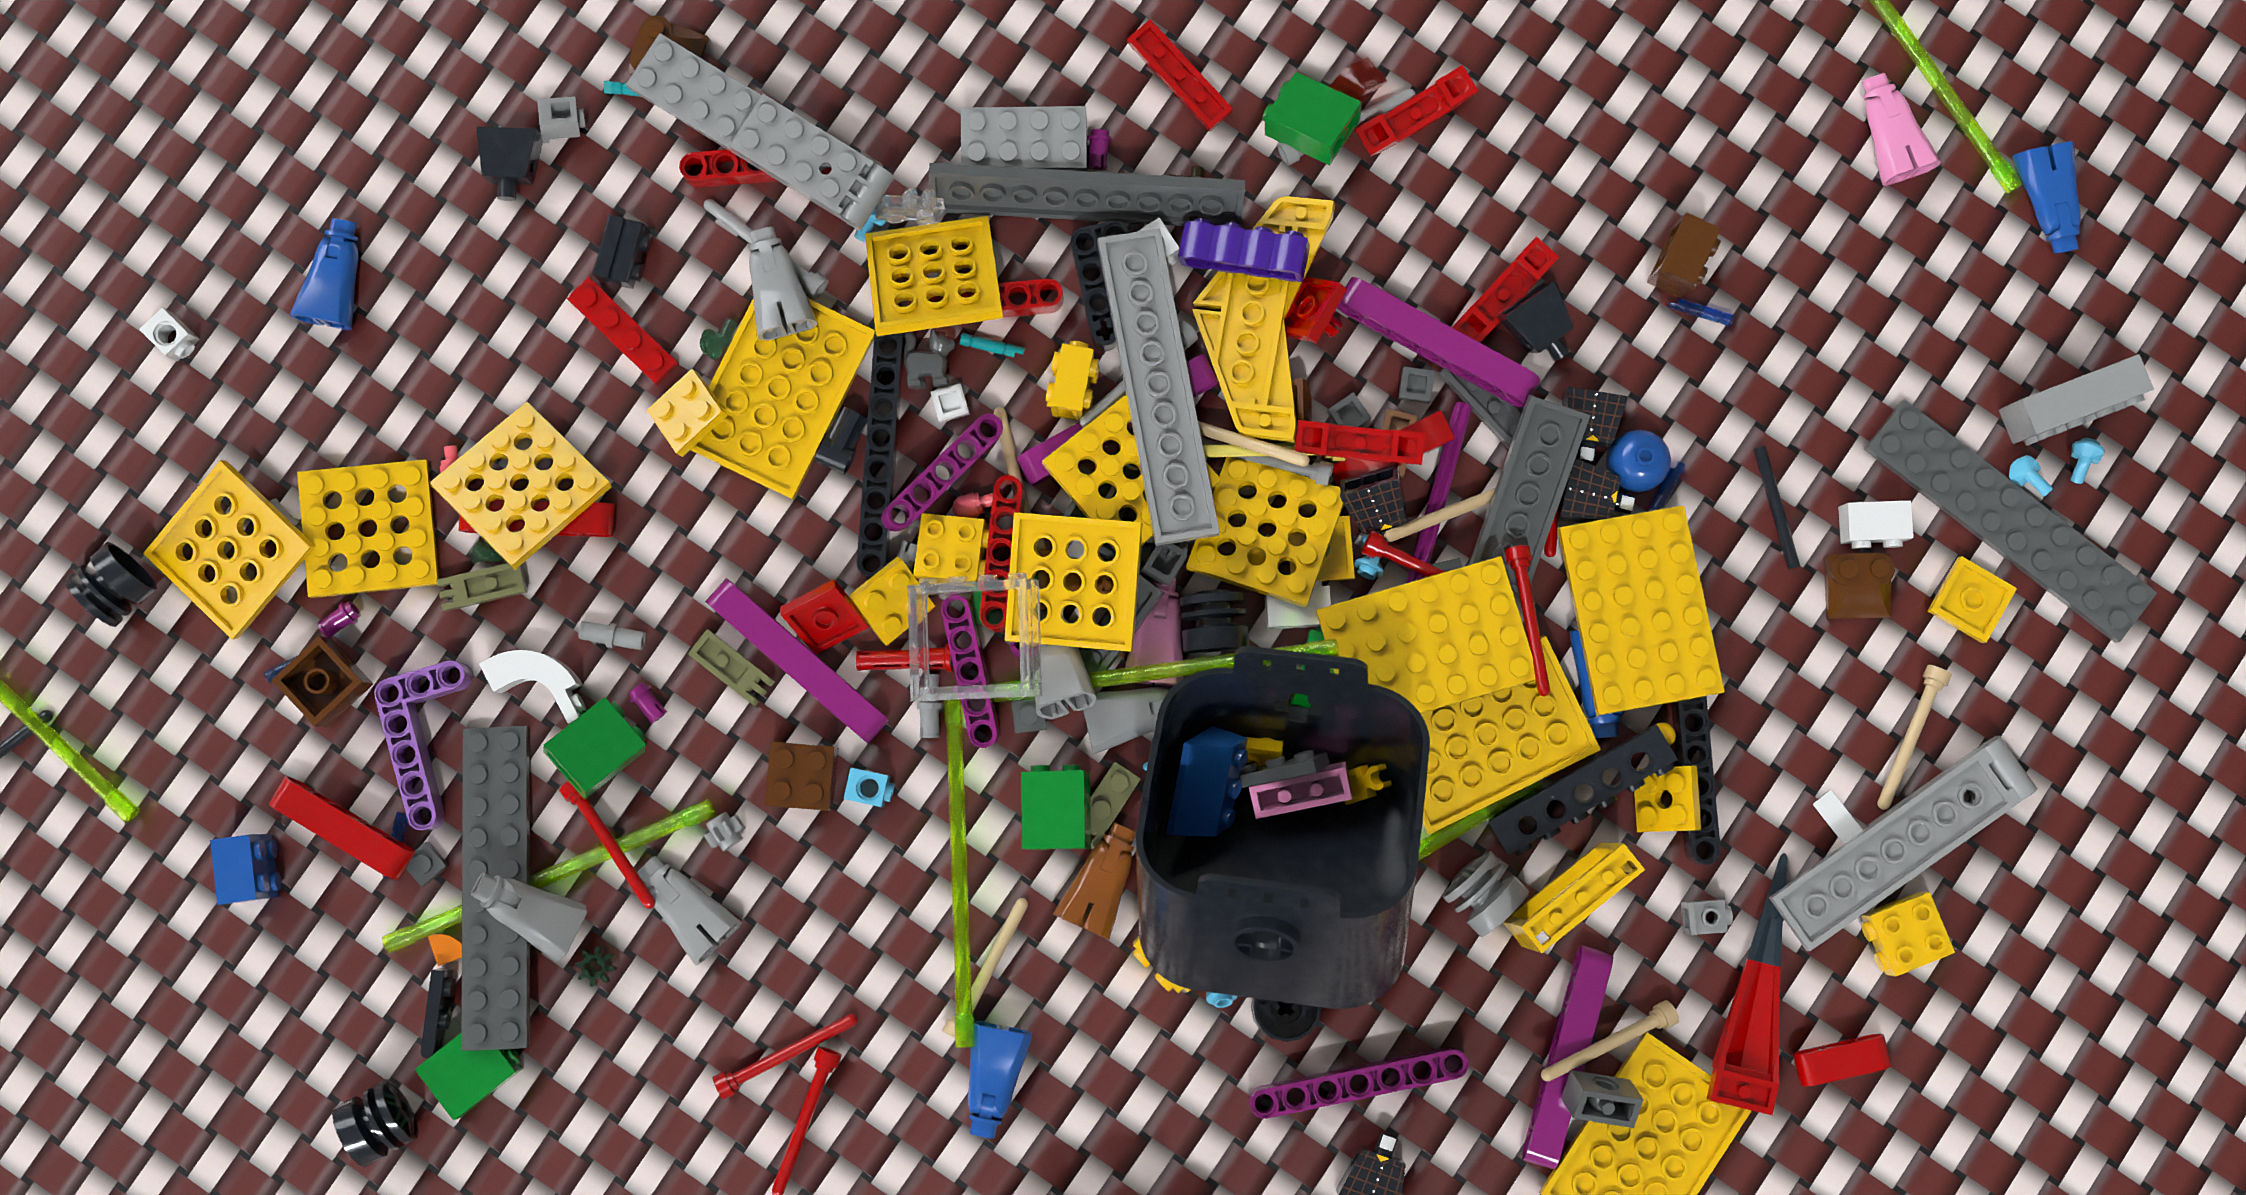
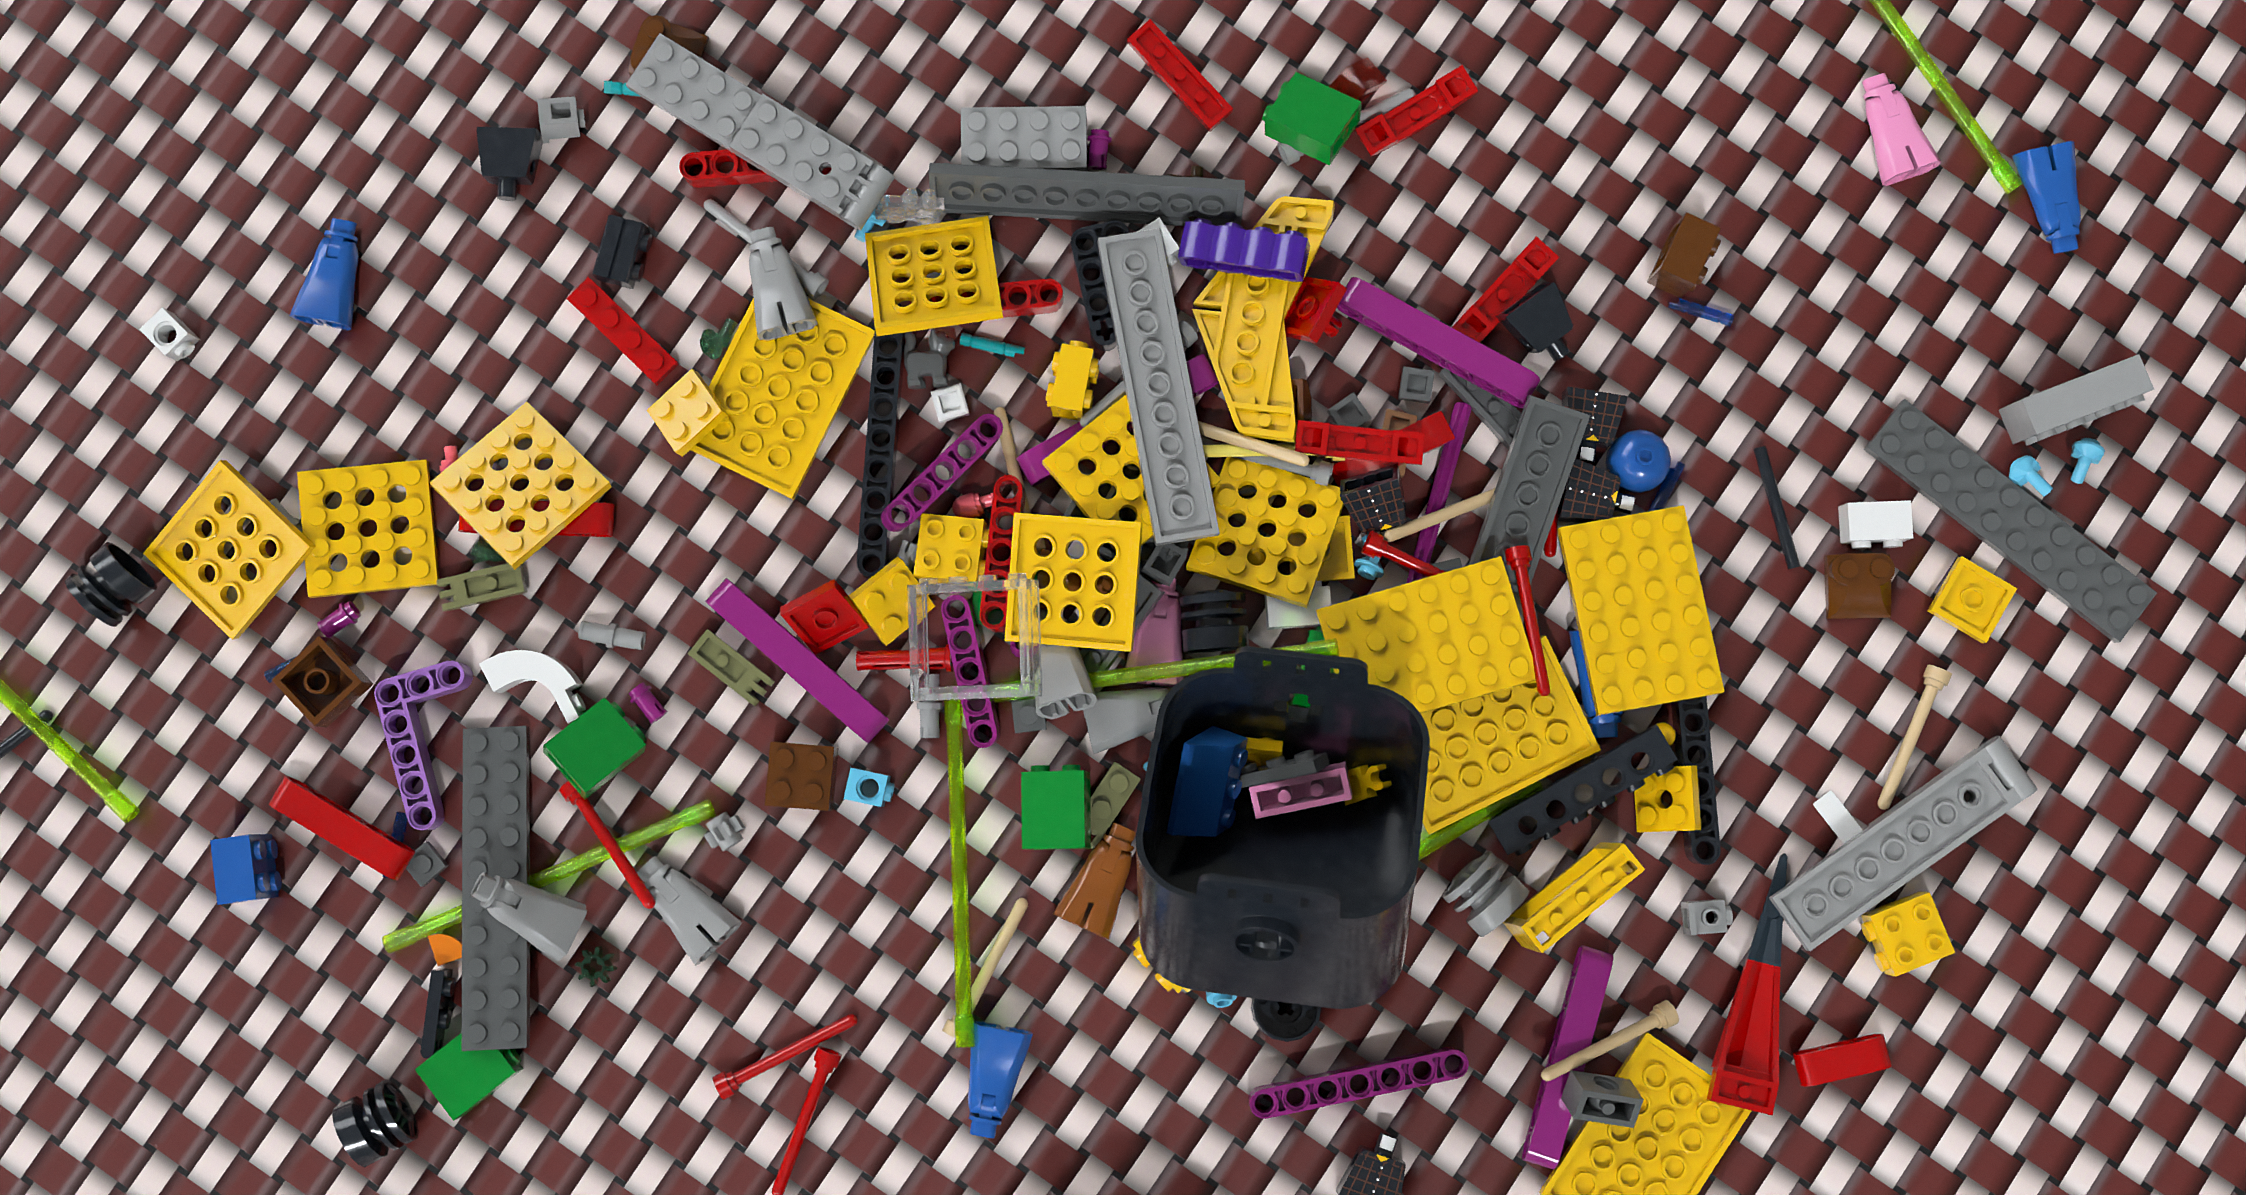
(839, 448): black piece -> none

